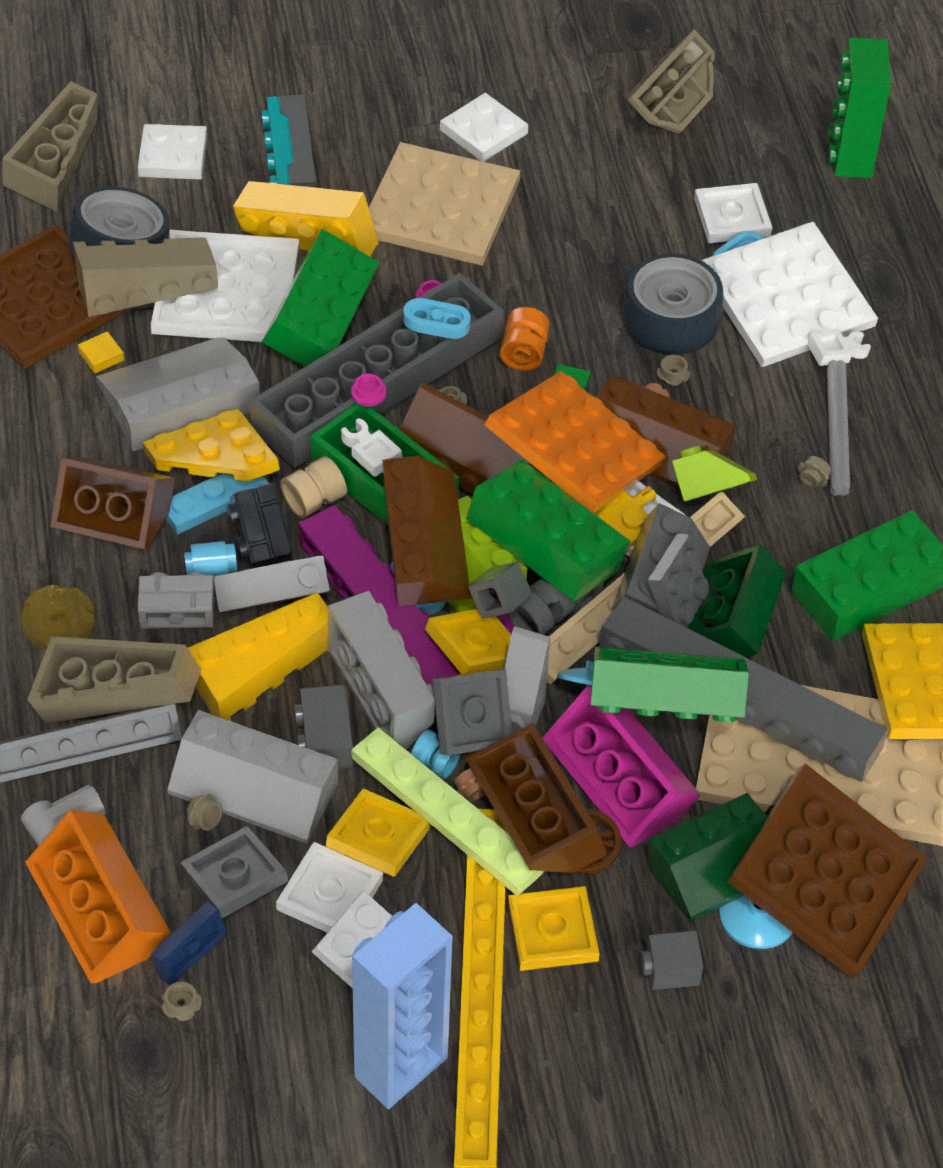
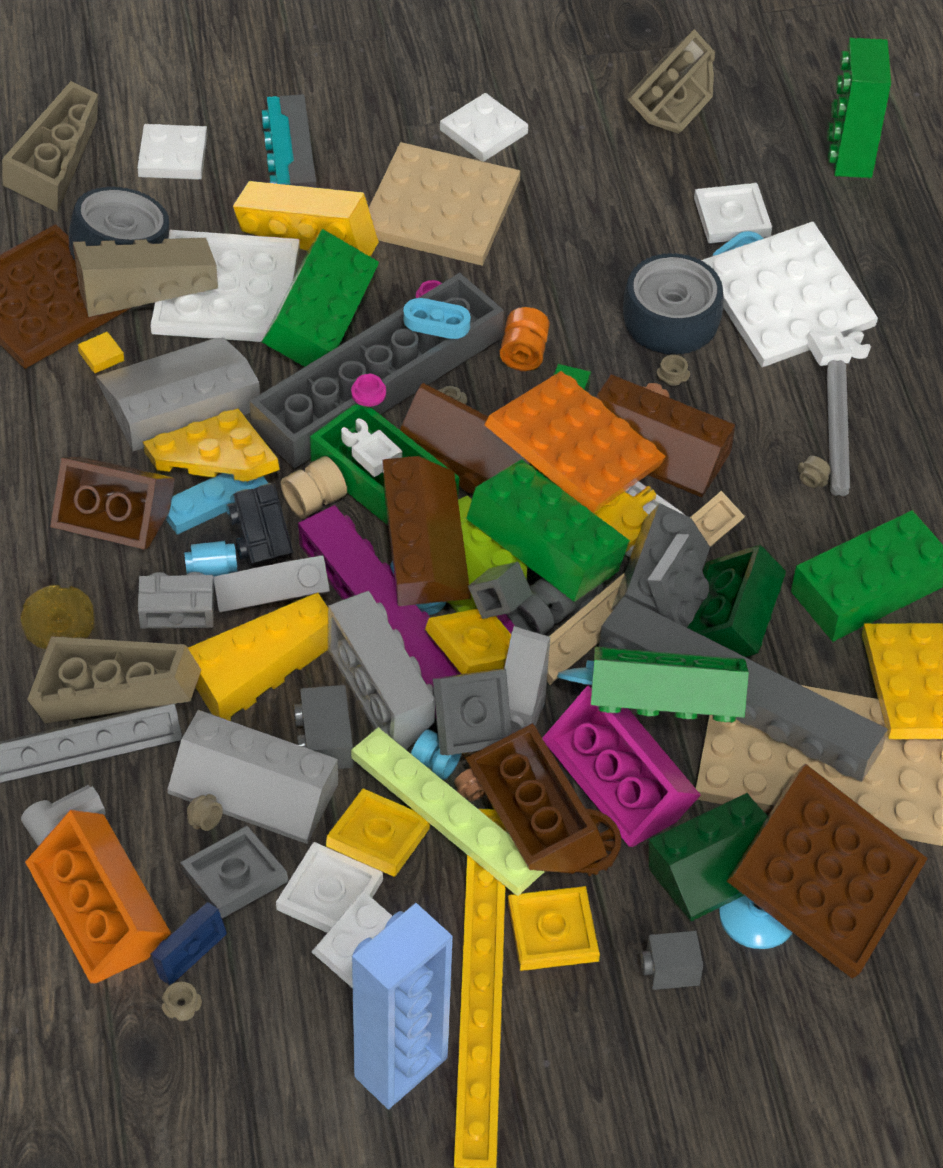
(707, 473): lime slope -> none

